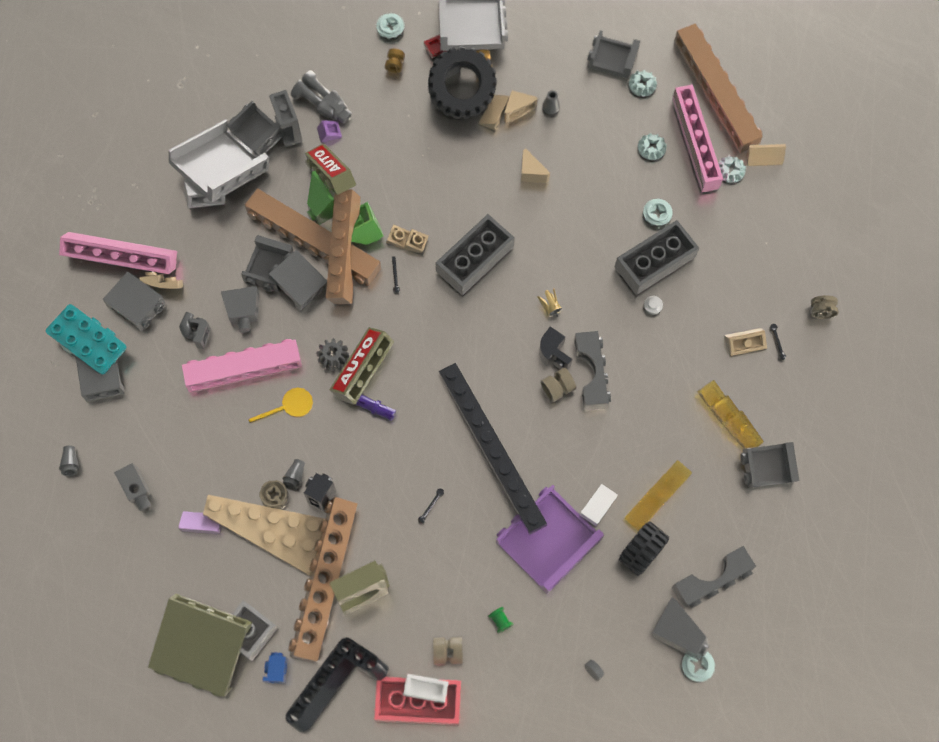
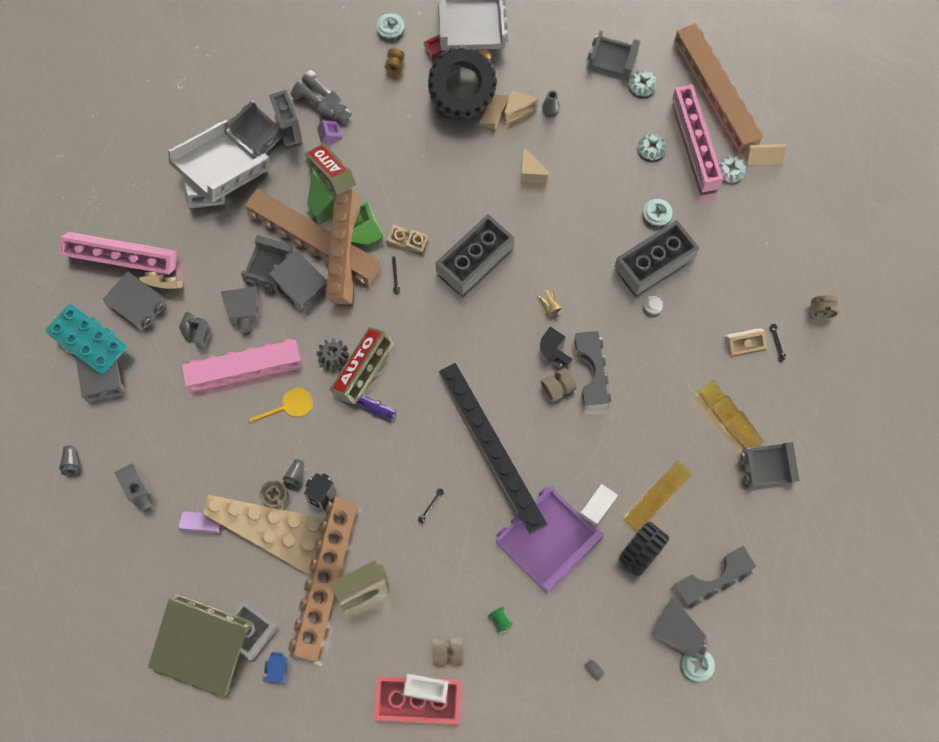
(328, 680): black beam -> none

